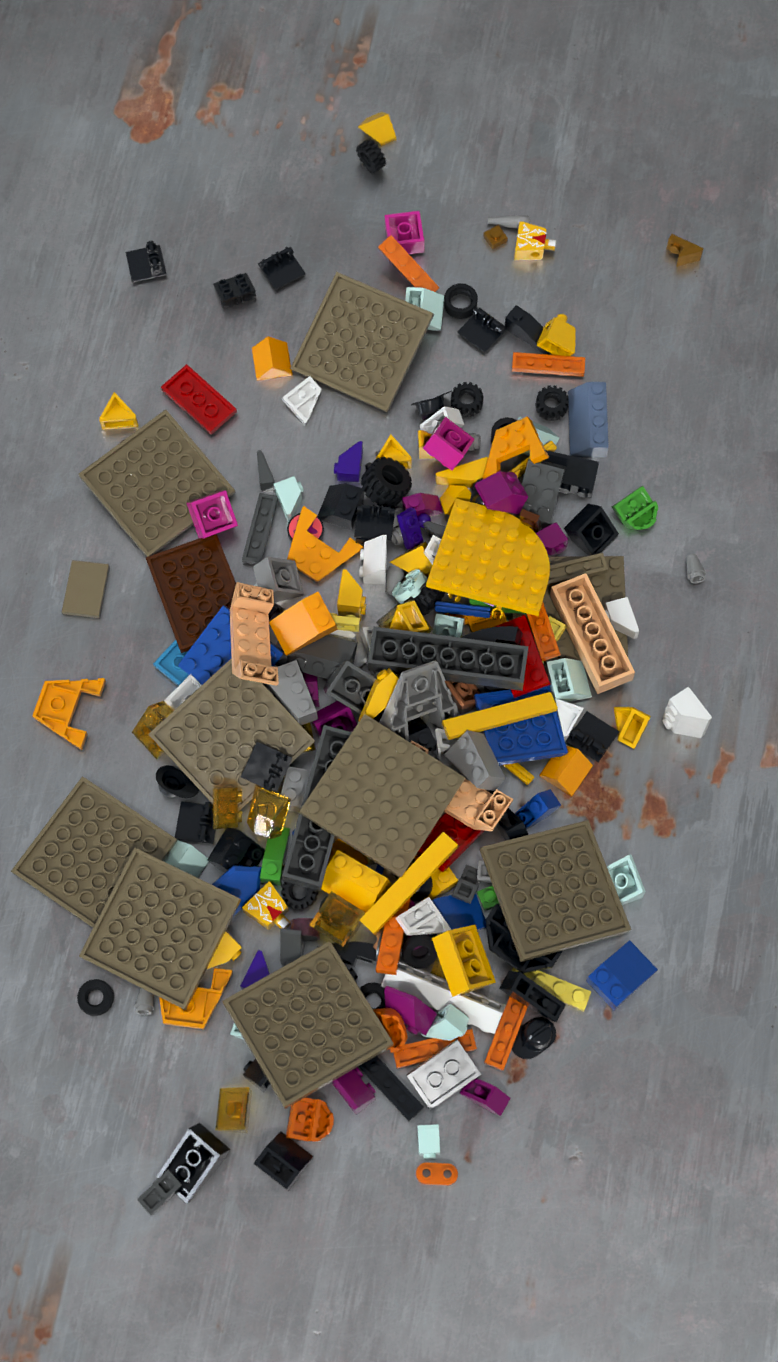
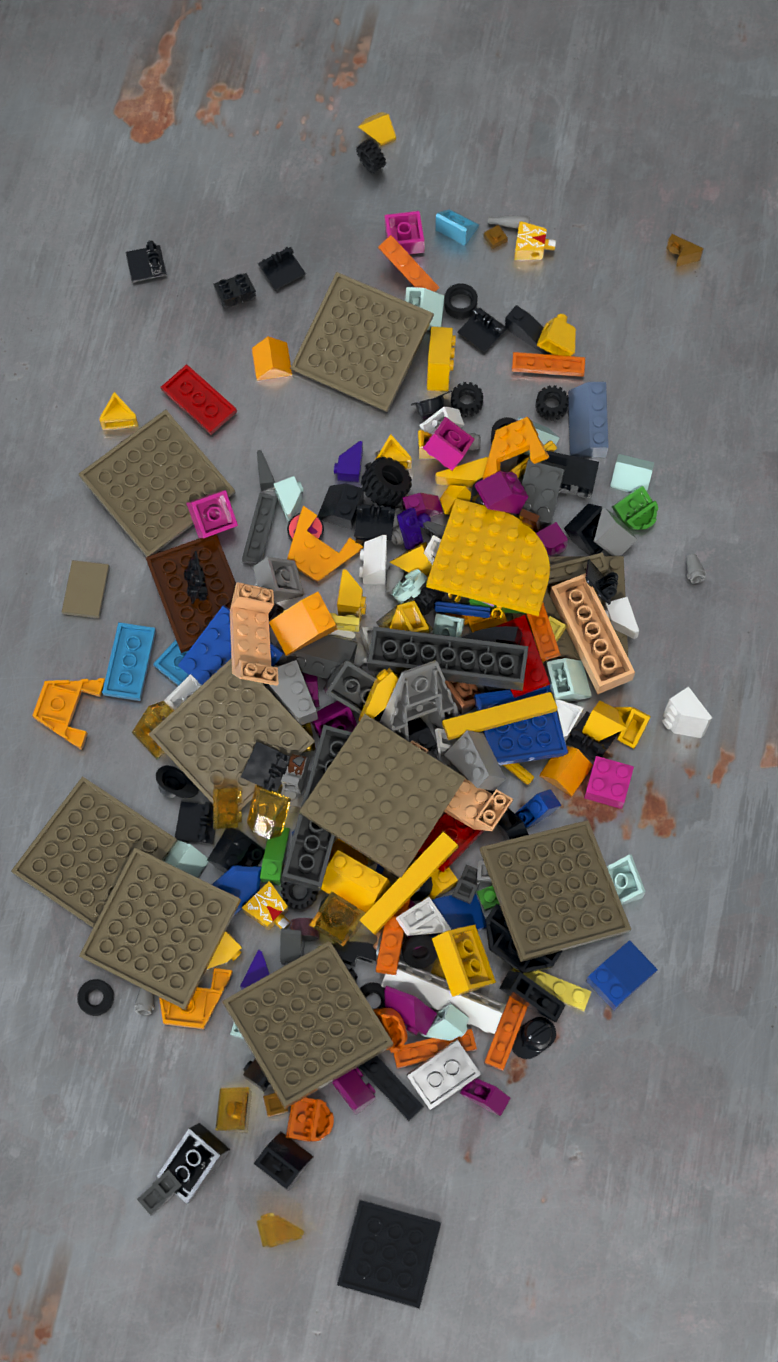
(129, 661): none -> dark azure plate
(195, 579): none -> black hinge
(273, 1105): none -> pearl gold plate
(277, 1231): none -> clear yellow slope
(295, 773): none -> light grey leg
(303, 399): white wing -> none
(389, 1254): none -> black plate
(428, 1141): light aqua slope -> none
(436, 1176): orange plate -> none
(440, 358): none -> yellow wedge
(455, 226): none -> medium azure slope
(603, 722): none -> yellow slope
(605, 585): none -> black hinge
(609, 782): none -> dark pink brick
(613, 534): none -> light grey slope
(631, 473): none -> light aqua slope

